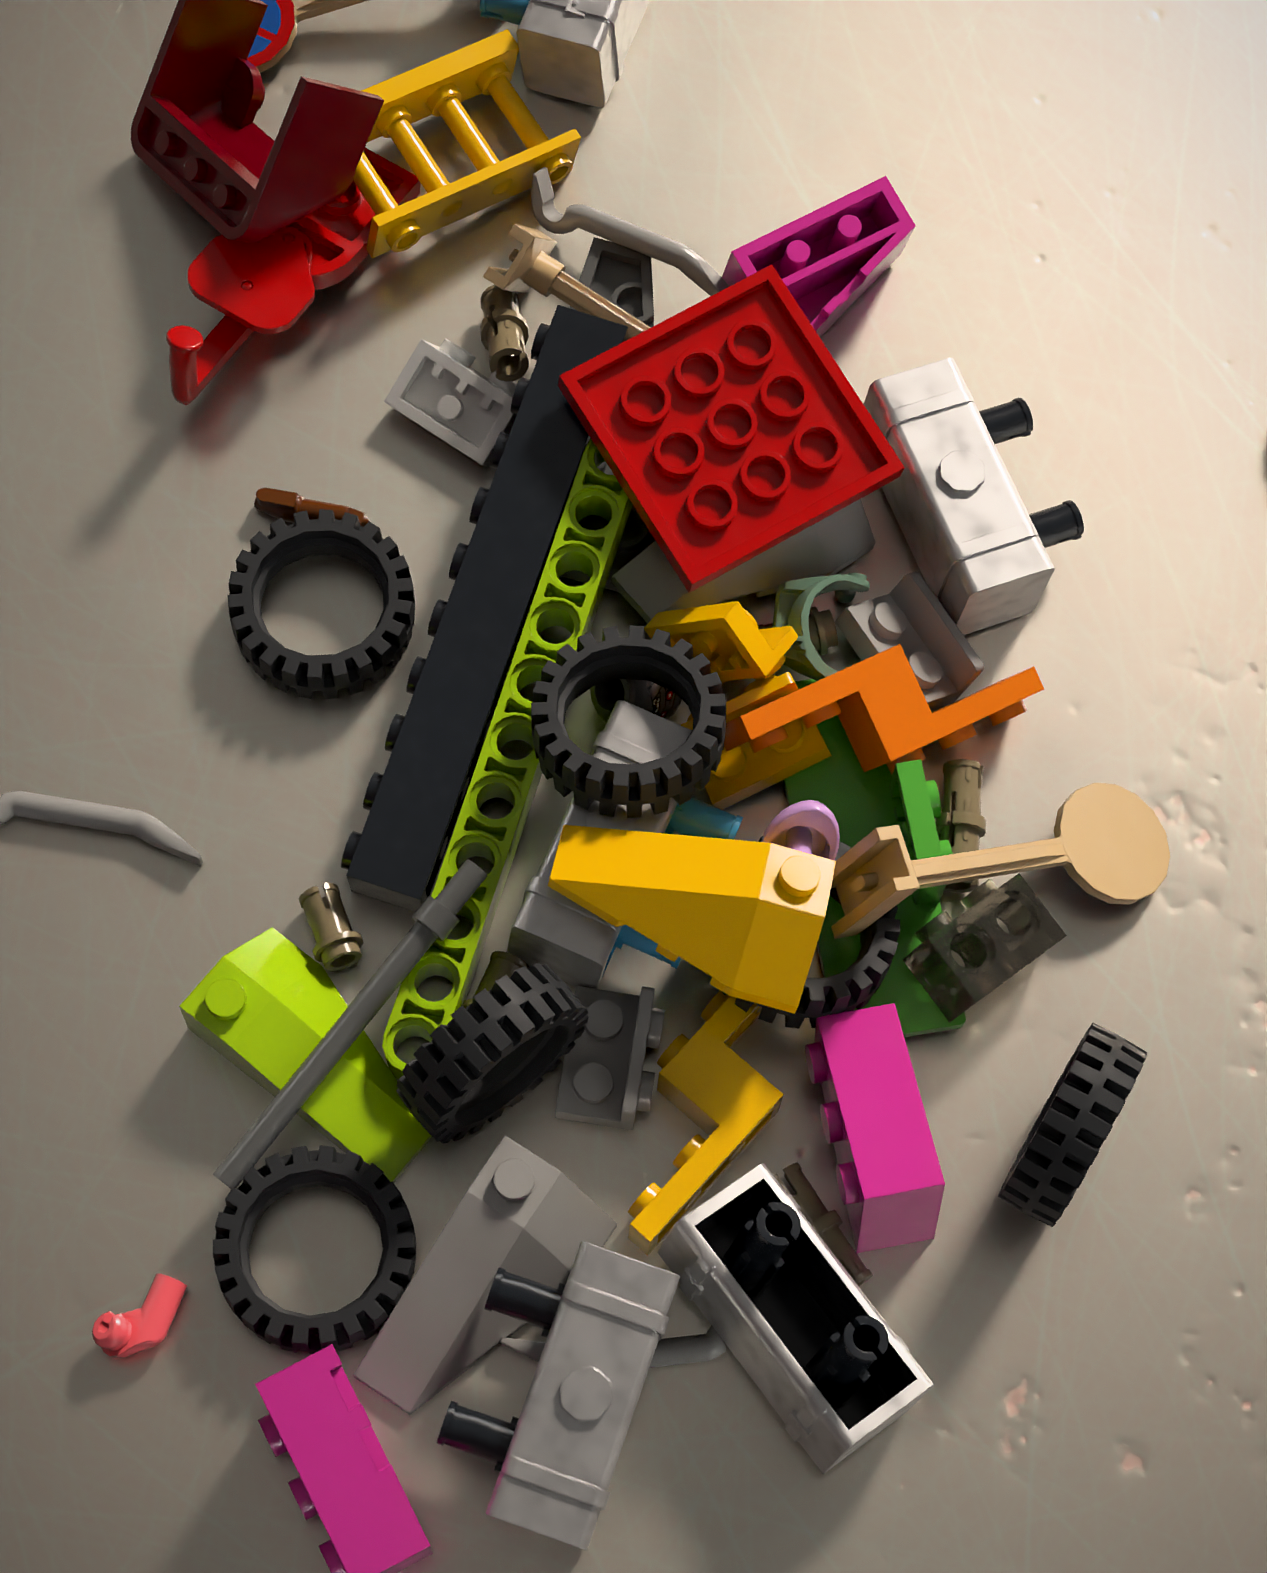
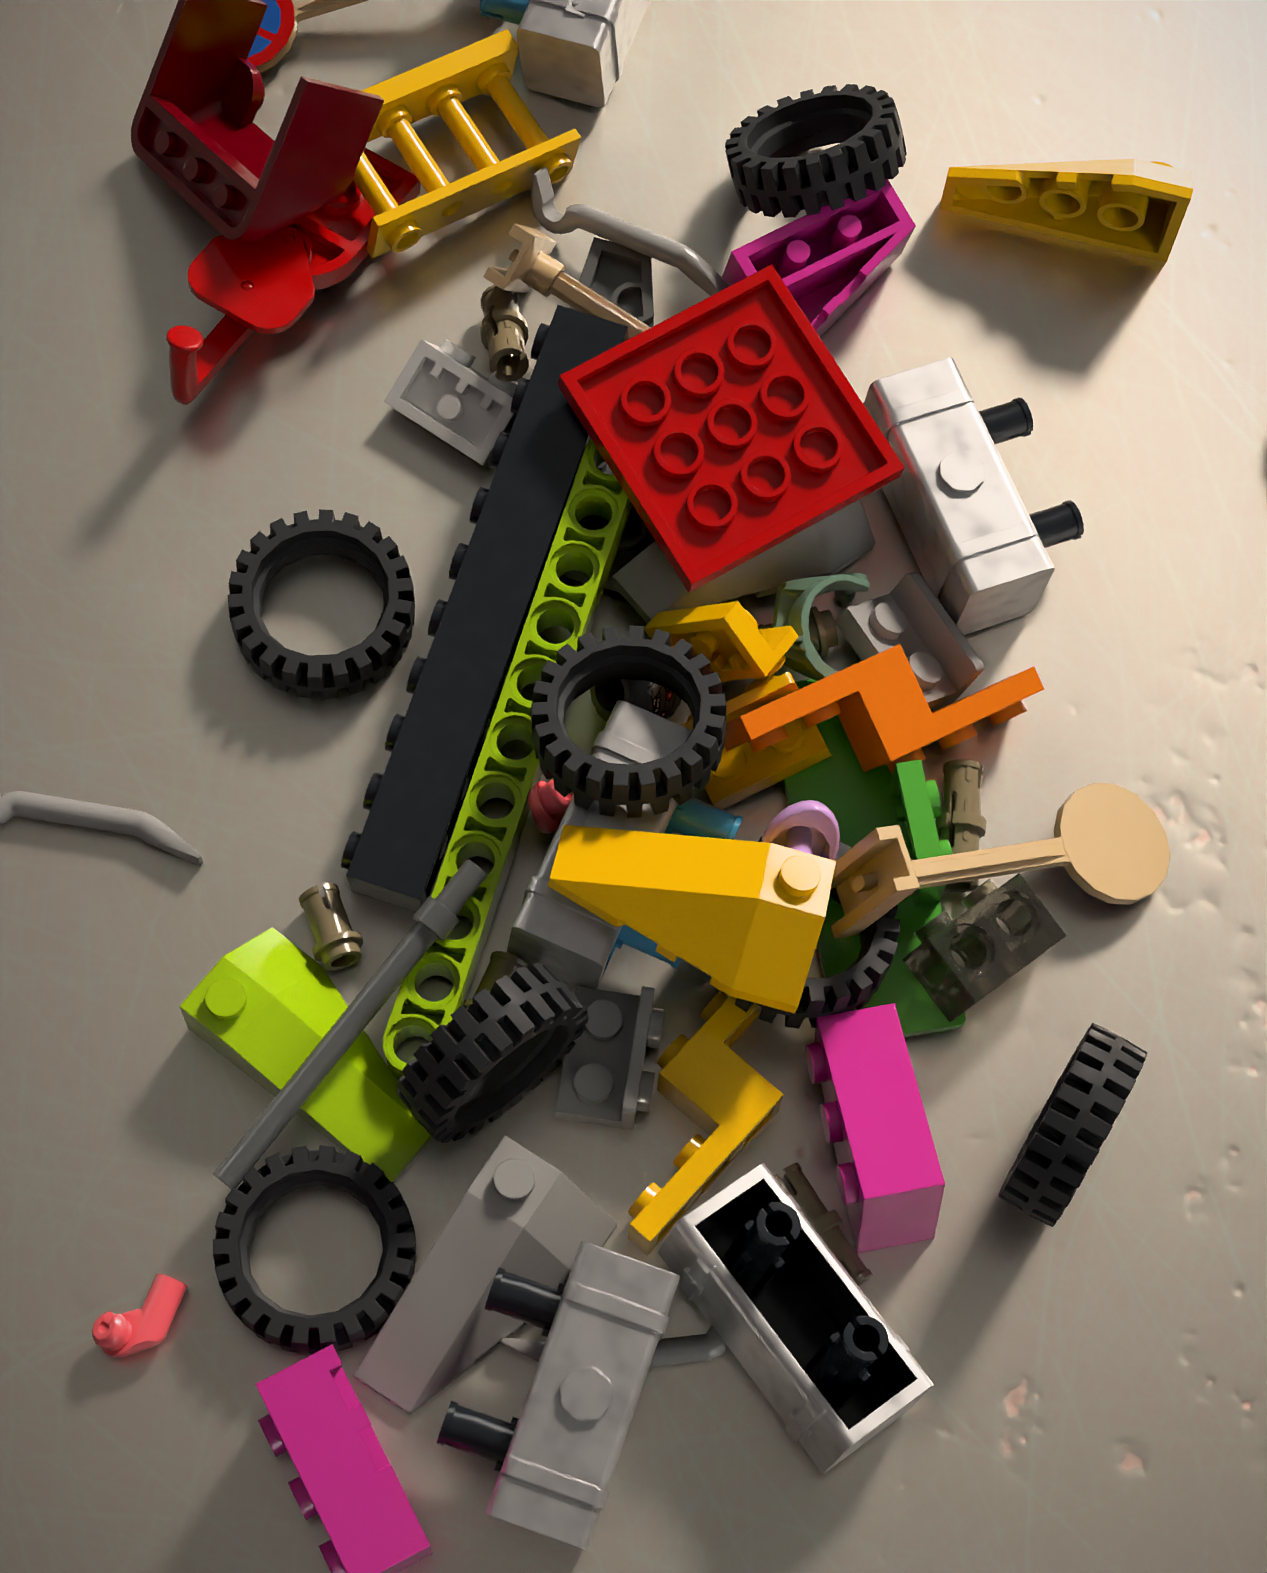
(285, 503): reddish brown piece -> none
(547, 806): none -> coral arm
(775, 181): none -> black tyre
(1097, 202): none -> yellow wedge

